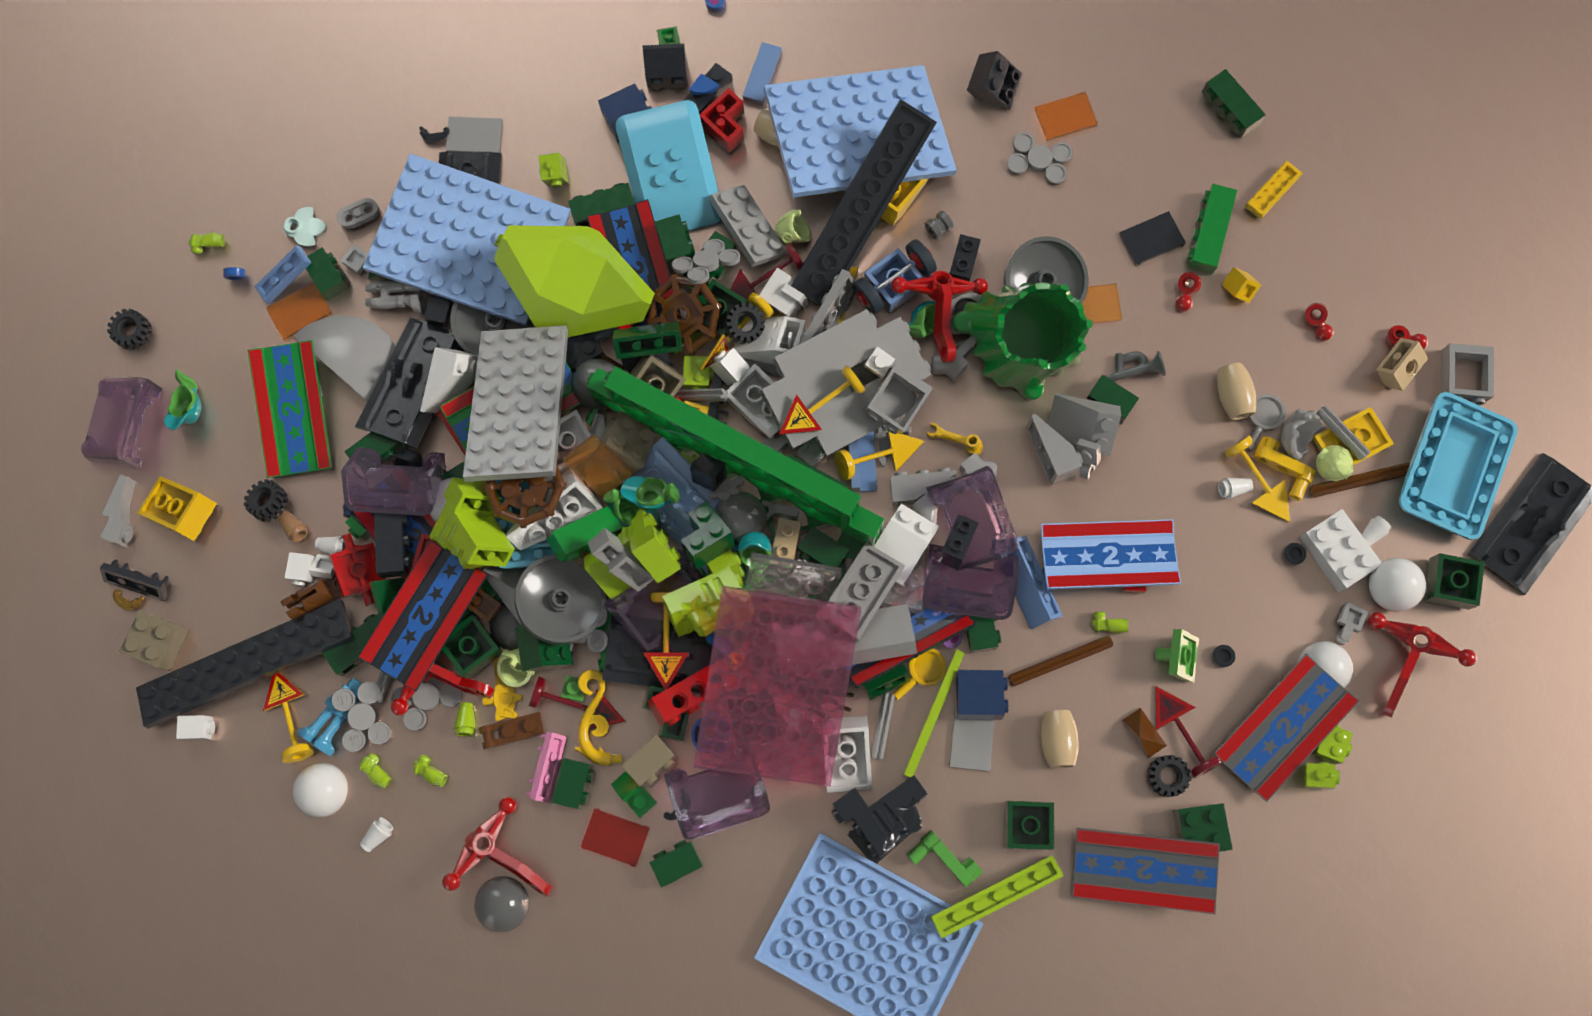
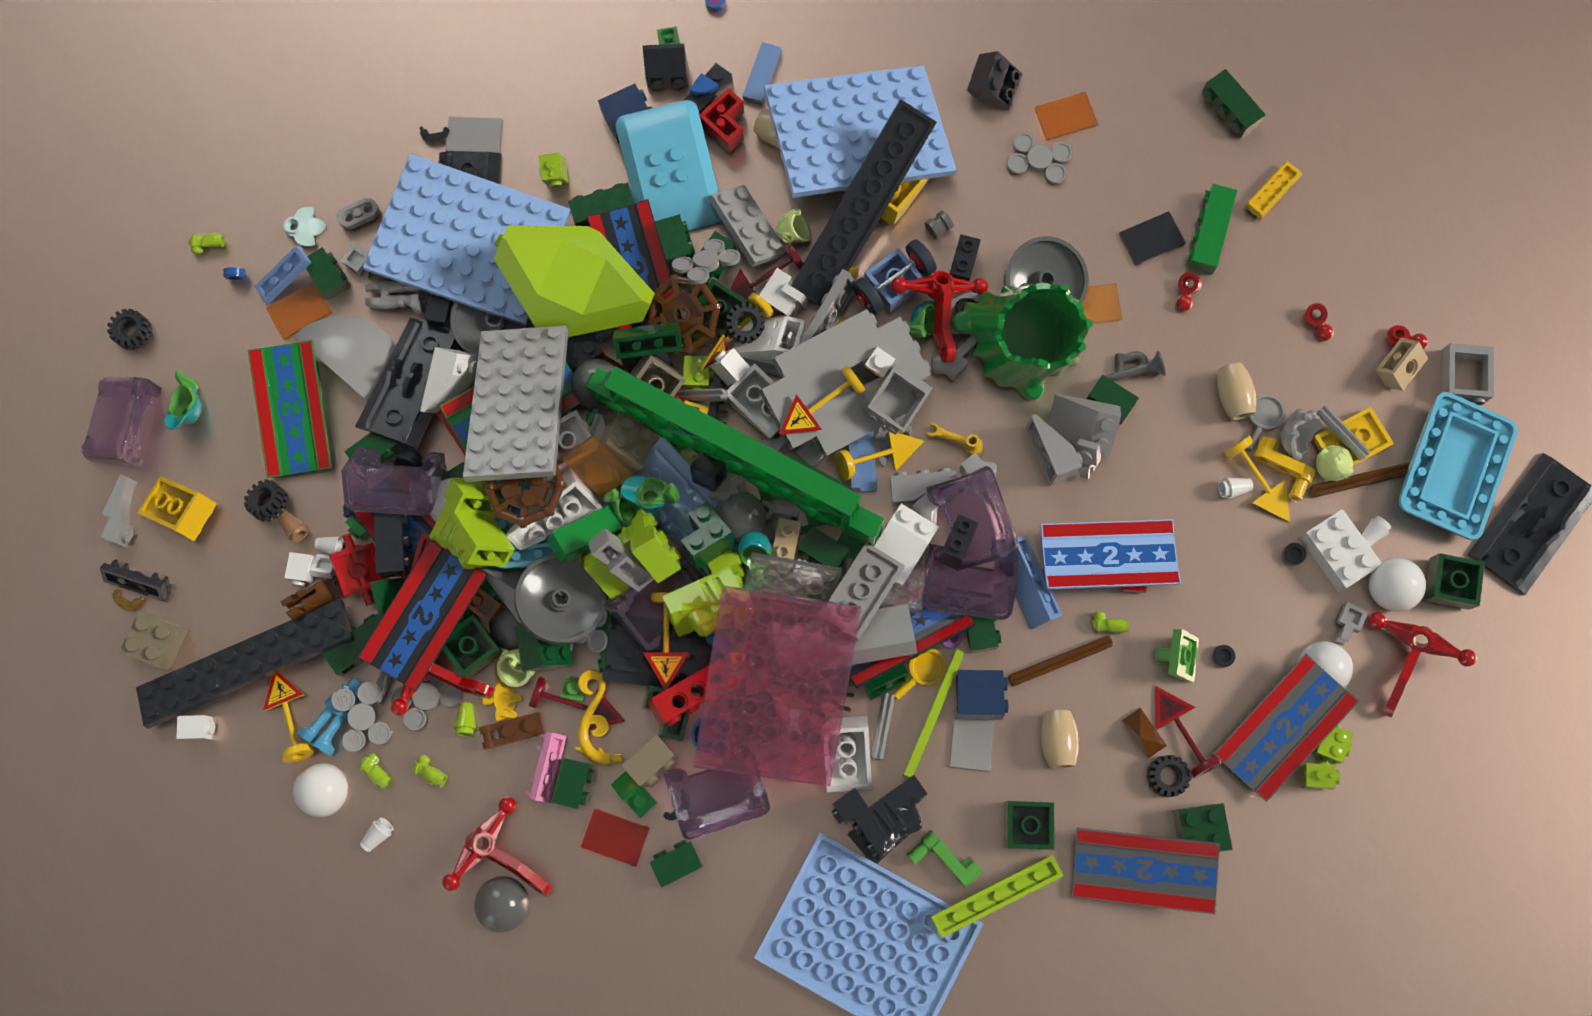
(1241, 284): yellow panel -> none

